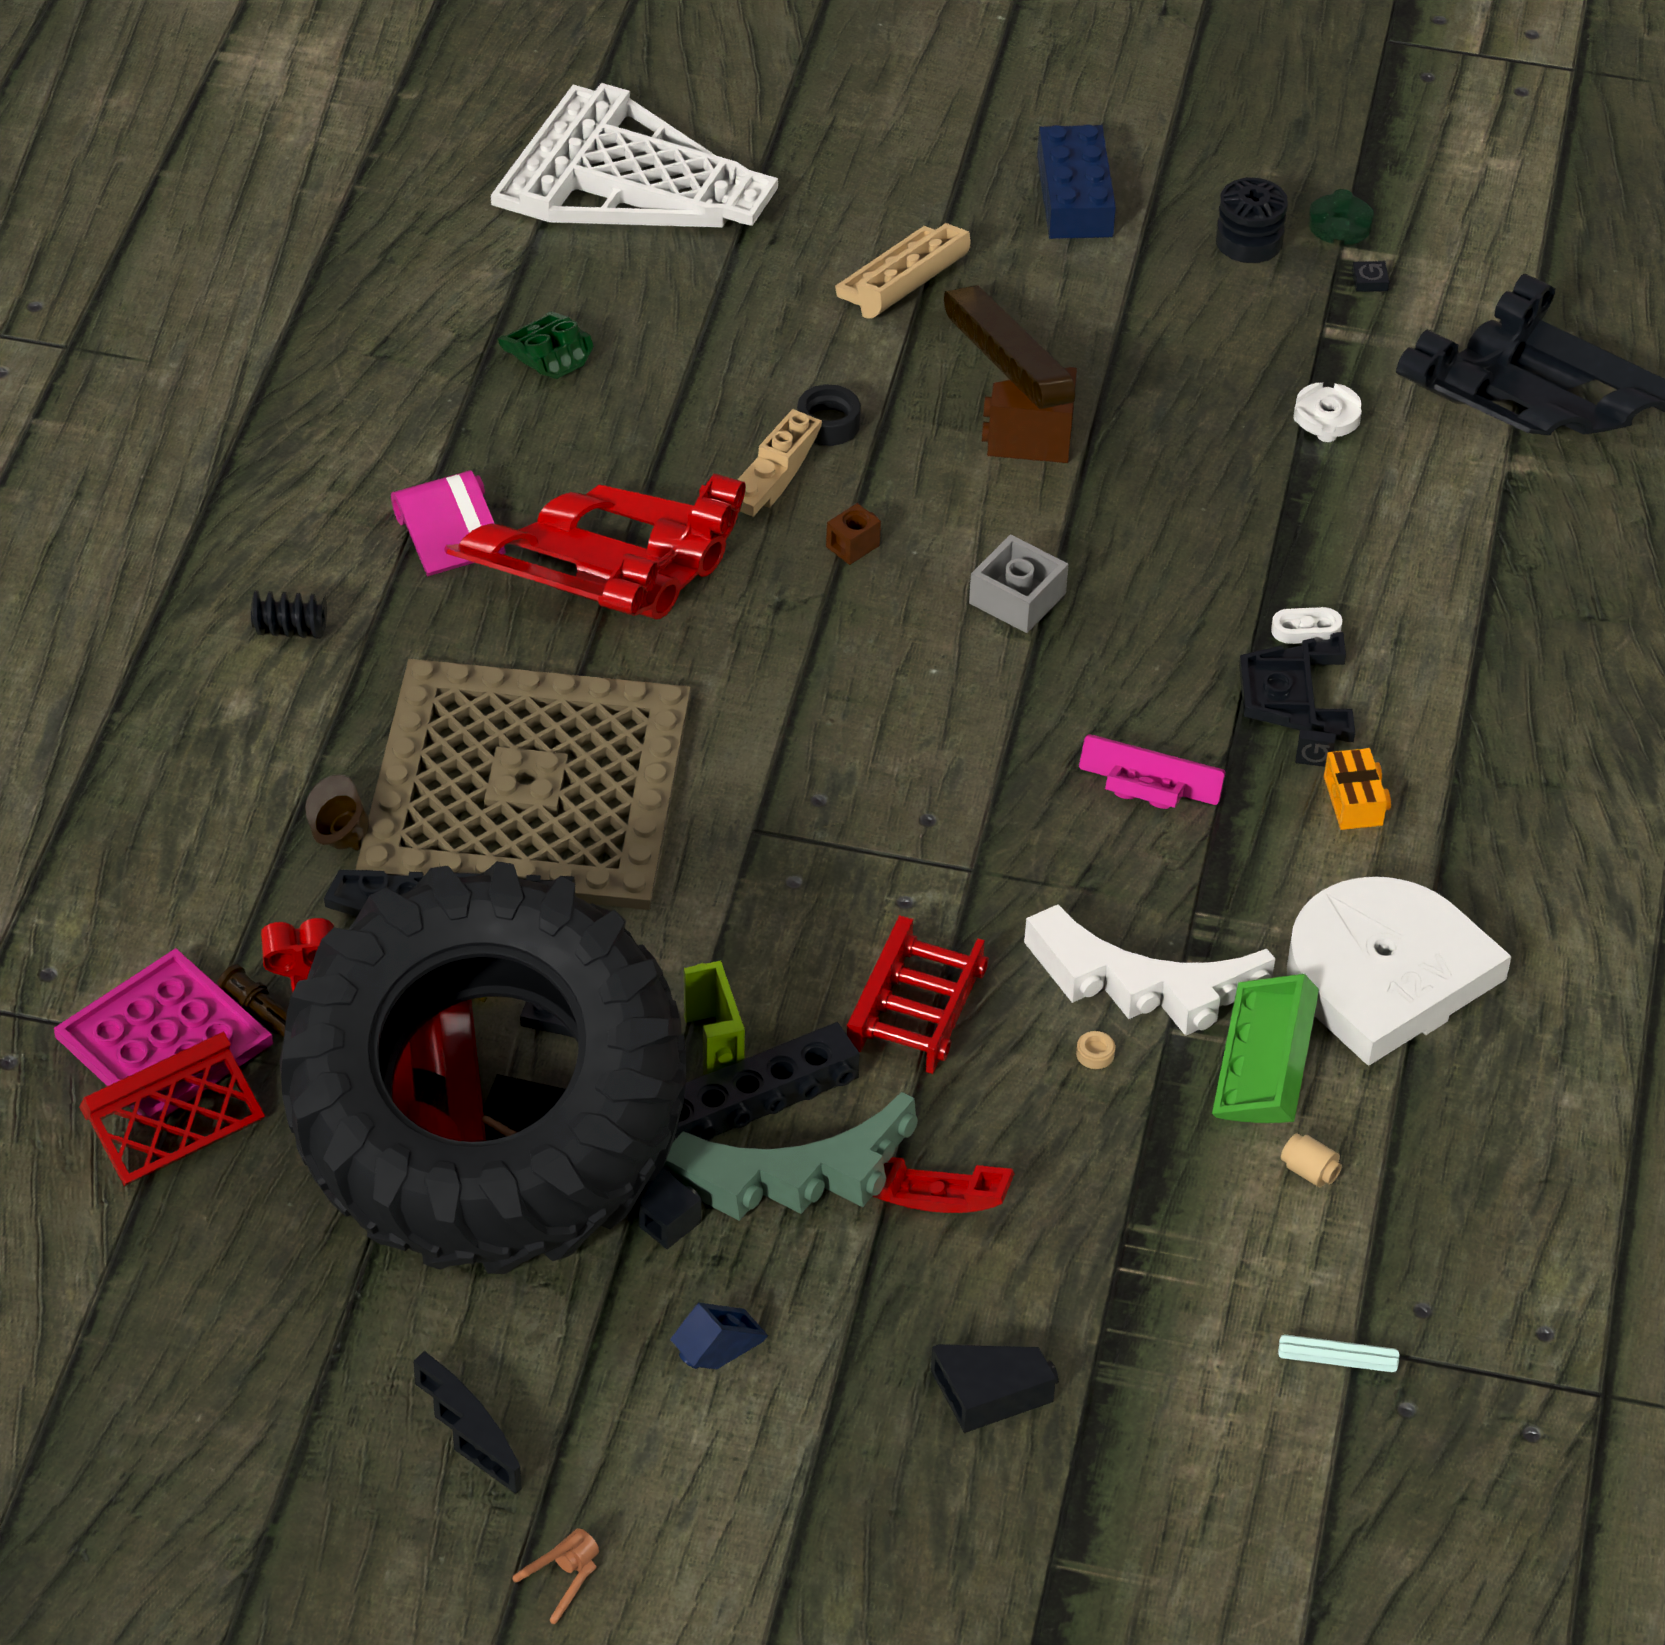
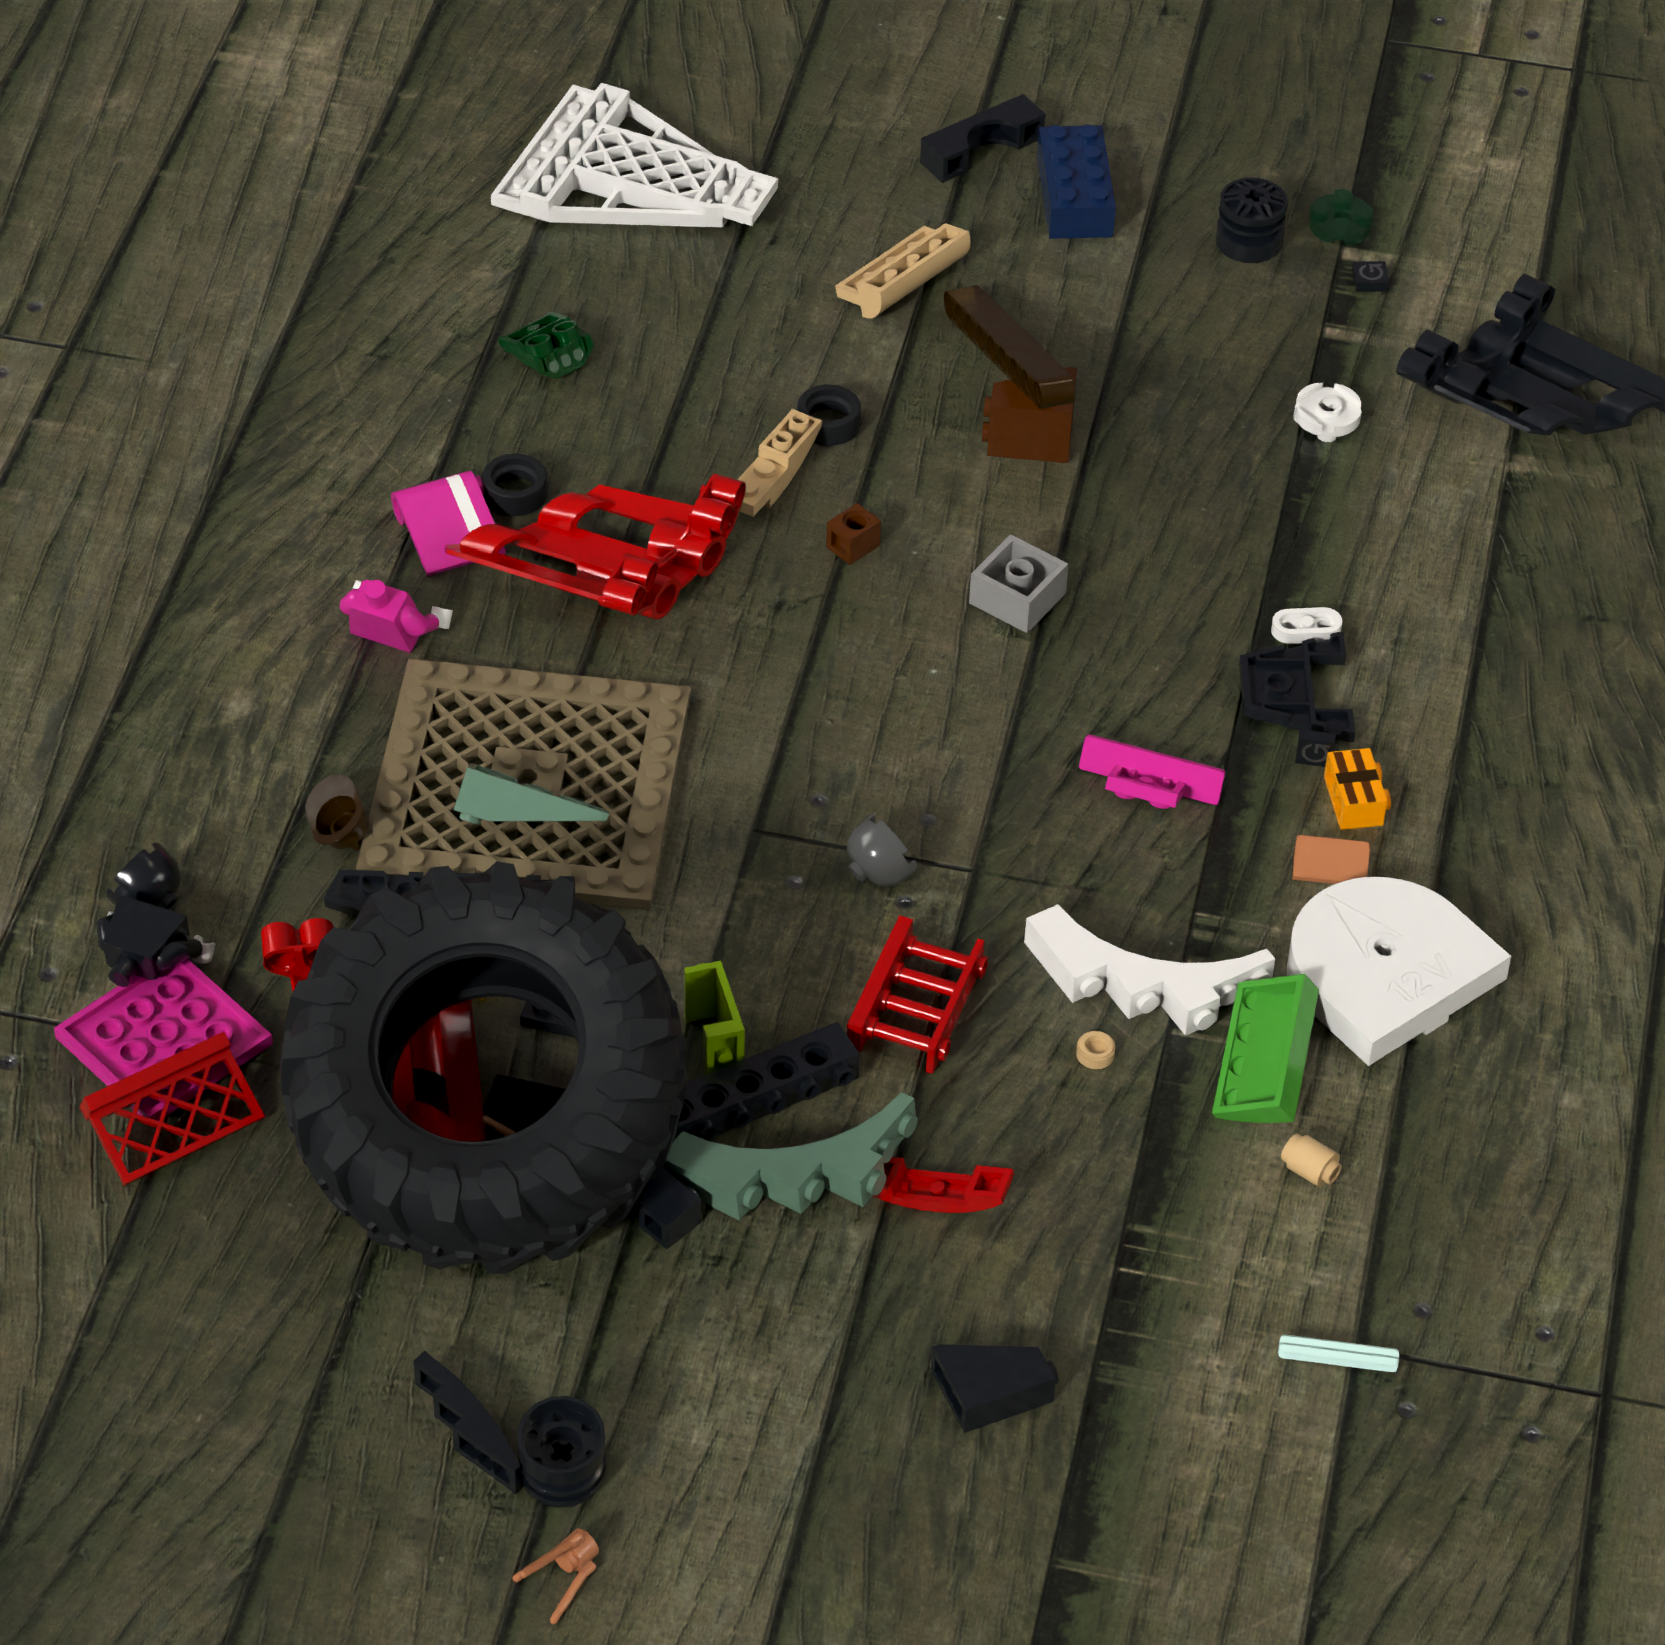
(147, 941): none -> black torso
(149, 879): none -> black cylinder
(253, 998): dark brown pin -> none
(288, 615): black piece -> none
(389, 615): none -> dark pink torso
(499, 797): none -> sand green wedge
(515, 502): none -> black tyre
(562, 1451): none -> black wheel
(716, 1335): dark blue slope -> none
(878, 854): none -> dark grey cylinder
(1008, 123): none -> black arch
(1329, 859): none -> nougat slope

